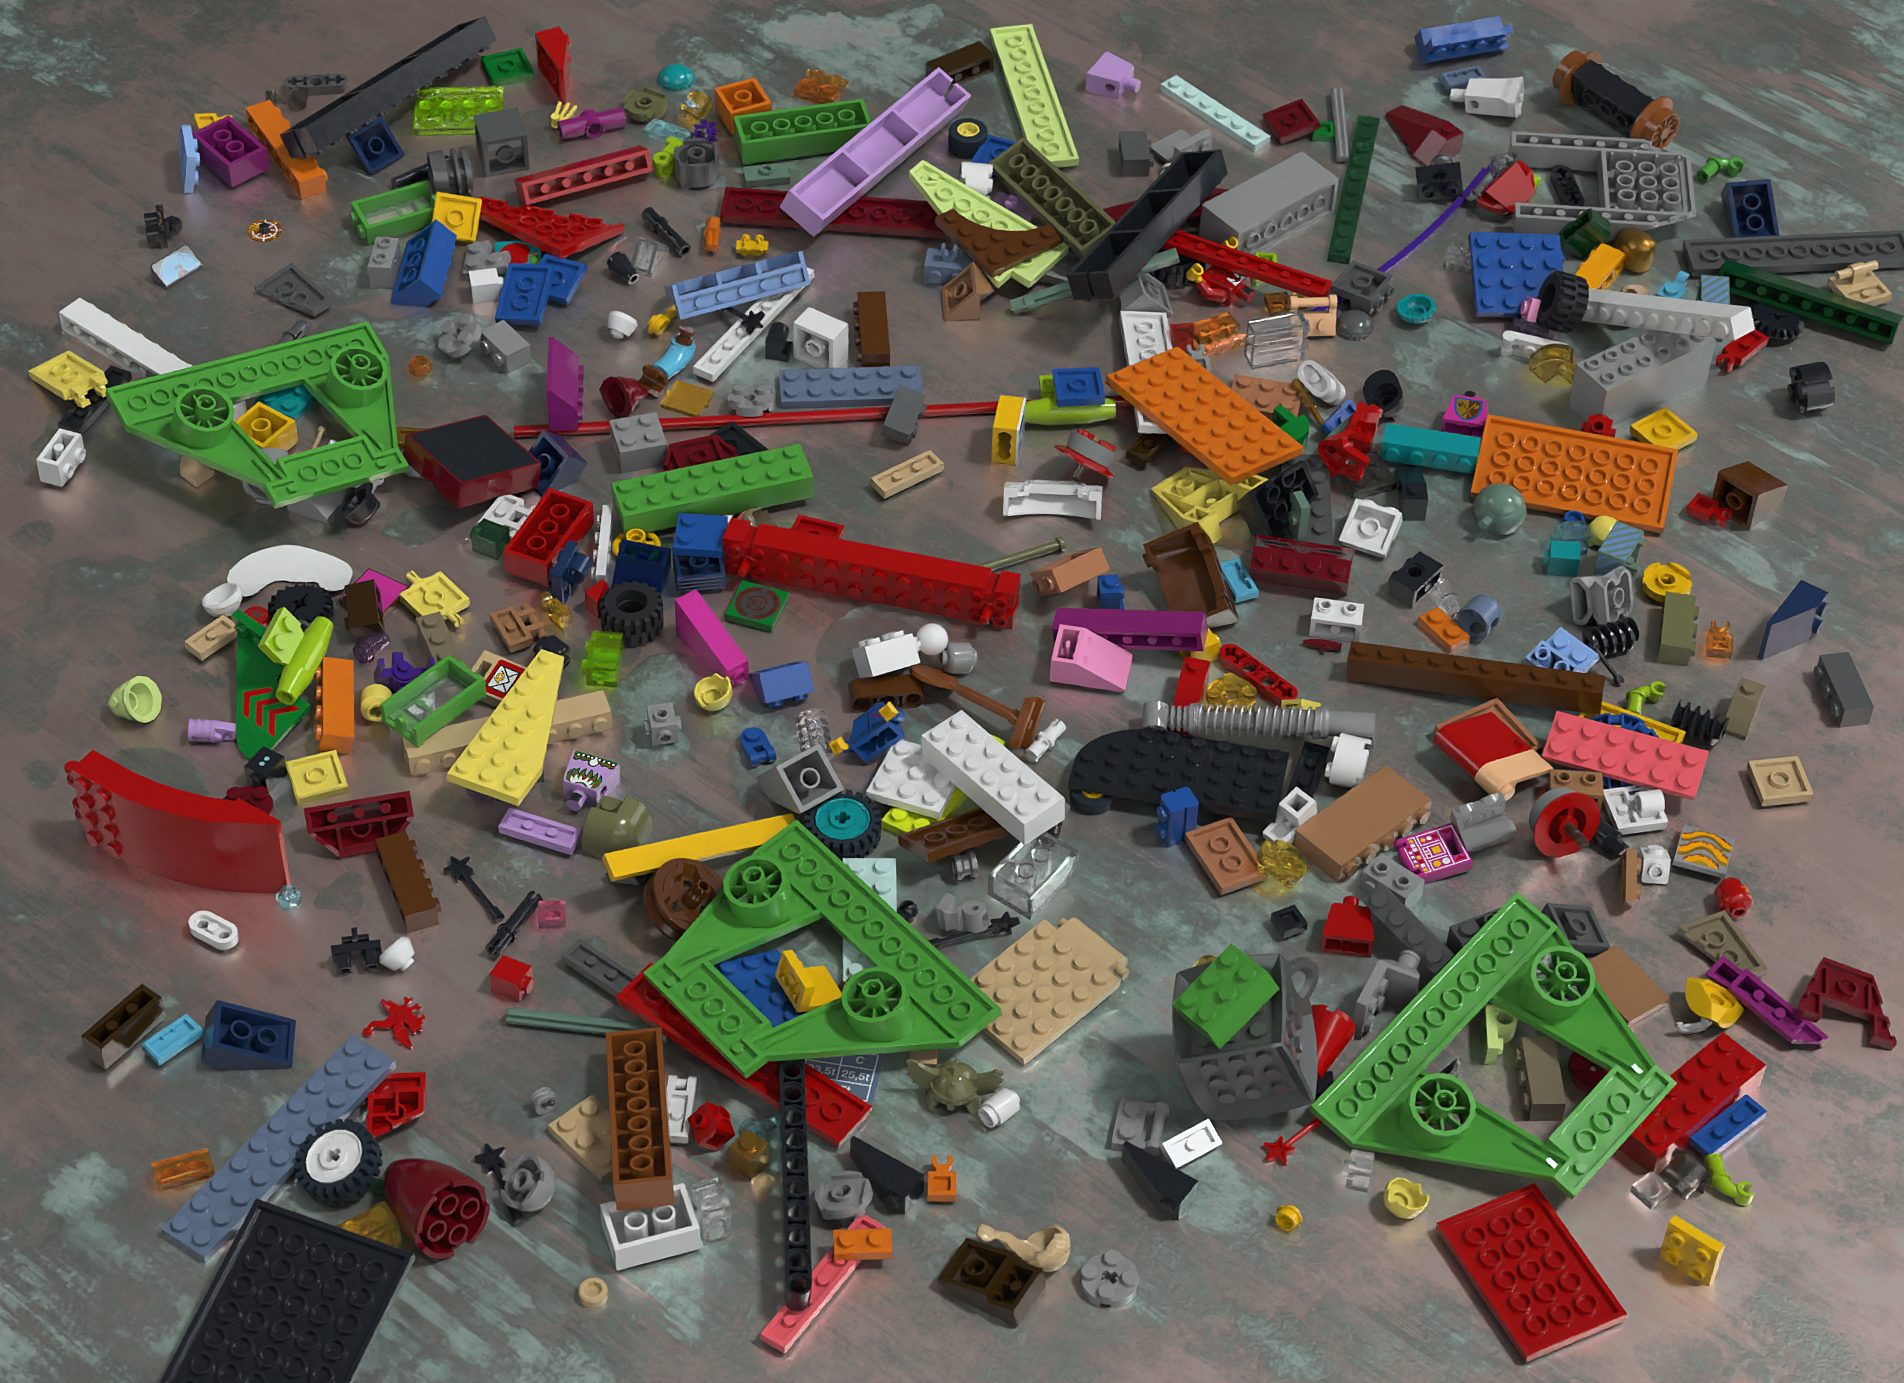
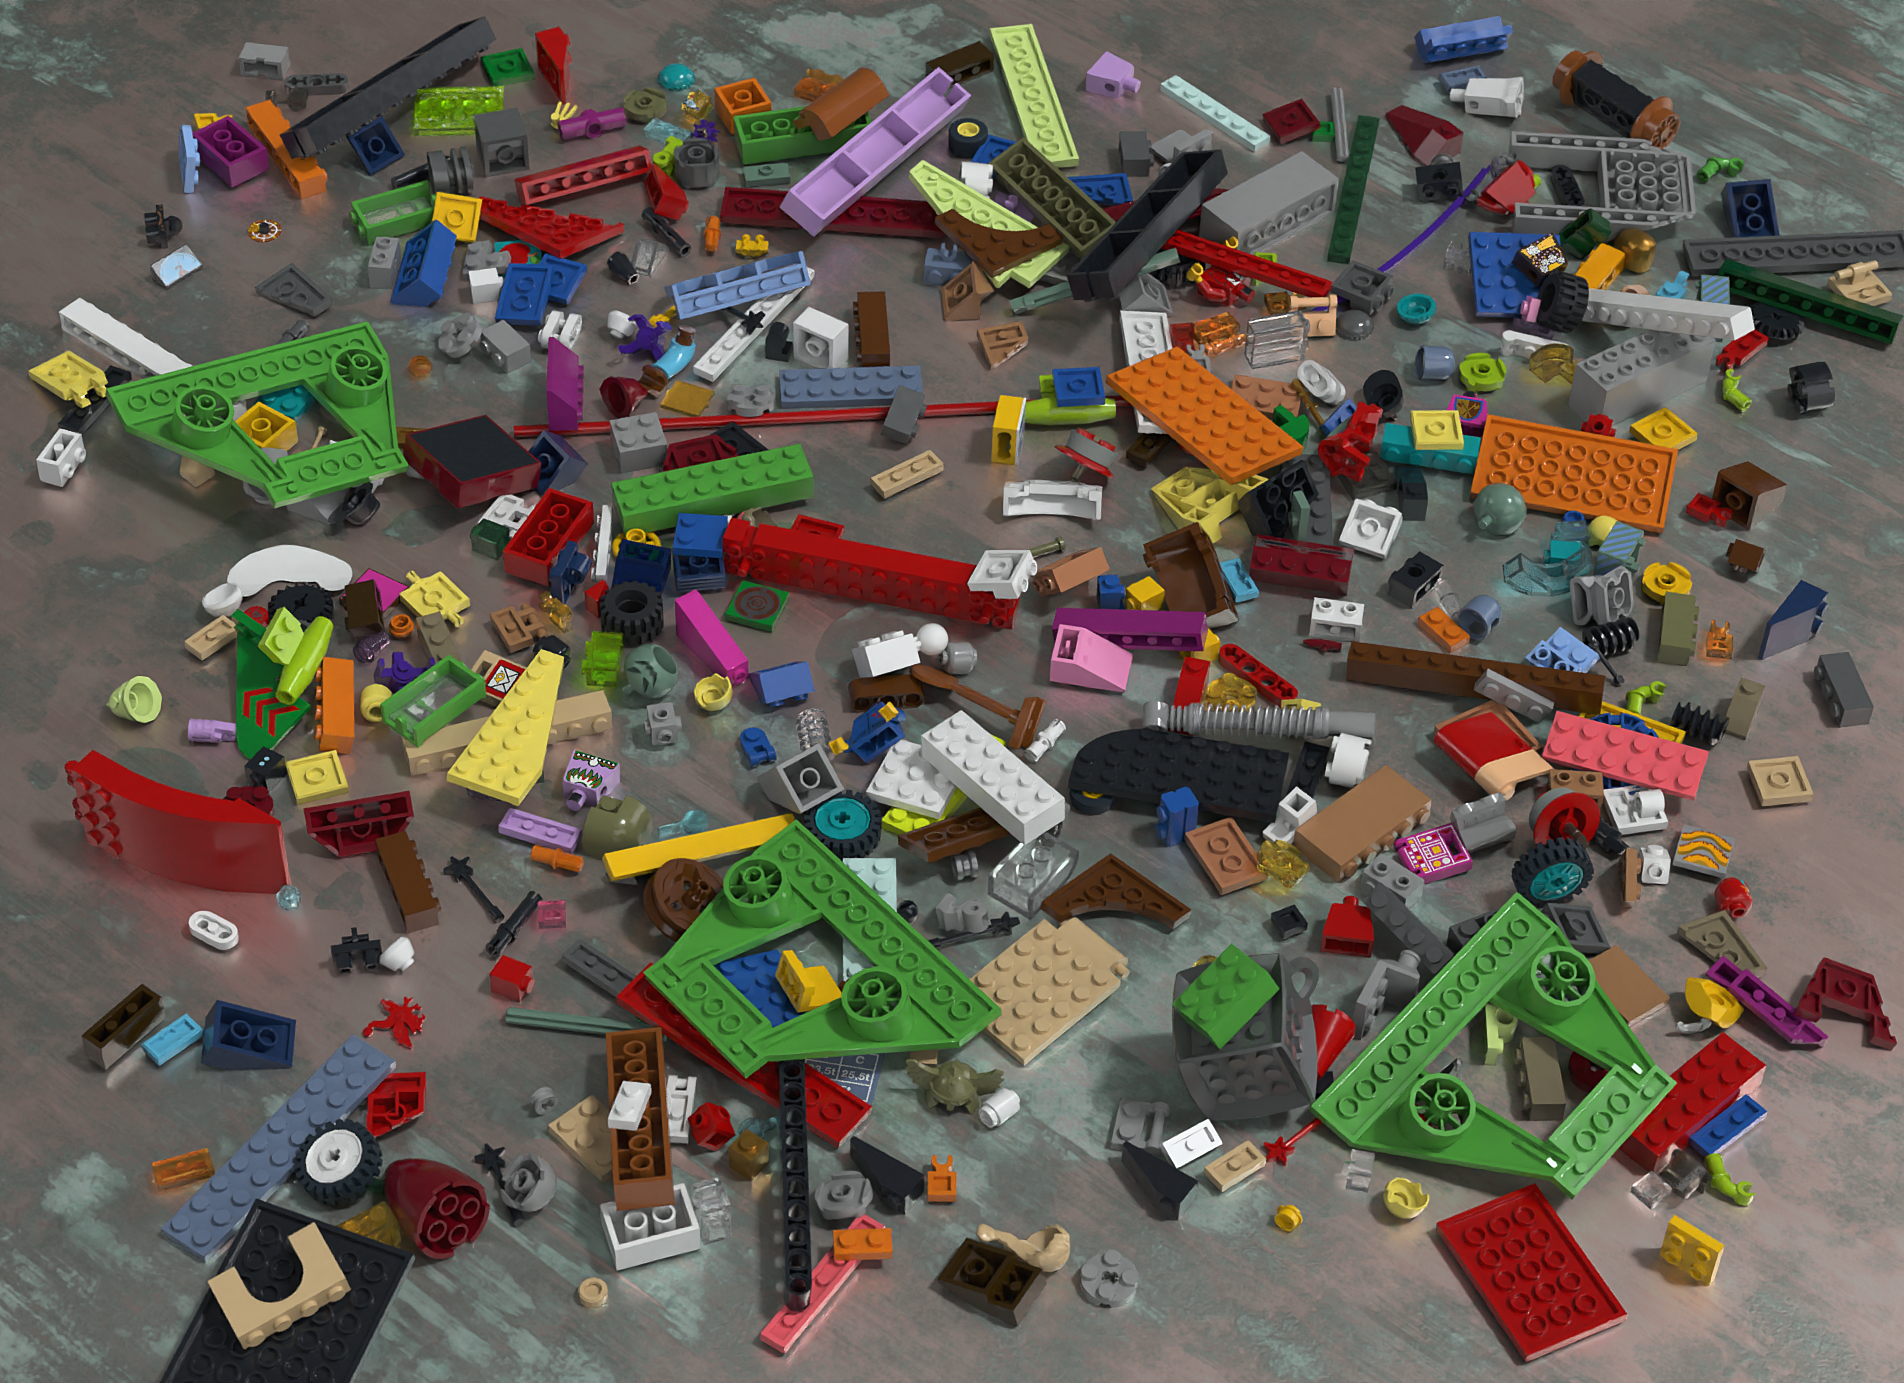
(256, 1319): none -> tan arch
(264, 60): none -> light grey brick
(401, 626): none -> orange plate
(553, 328): none -> white brick
(557, 858): none -> orange axle
(629, 1105): none -> white plate
(647, 337): none -> dark purple piece
(650, 671): none -> sand green piece
(665, 194): none -> red slope
(693, 822): none -> clear light blue plate
(843, 104): none -> dark orange brick
(1002, 342): none -> medium nougat wing
(1003, 573): none -> white plate
(1106, 188): none -> blue wing
(1114, 886): none -> reddish brown plate
(1144, 595): none -> yellow brick
(1235, 1166): none -> tan plate
(1437, 430): none -> light yellow tile
(1438, 363): none -> sand blue helmet
(1491, 378): none -> lime plate
(1513, 696): none -> light grey plate
(1540, 259): none -> torso
(1546, 579): none -> clear light blue arch
(1552, 872): none -> black wheel
(1731, 392): none -> lime piece
(1745, 556): none -> reddish brown brick

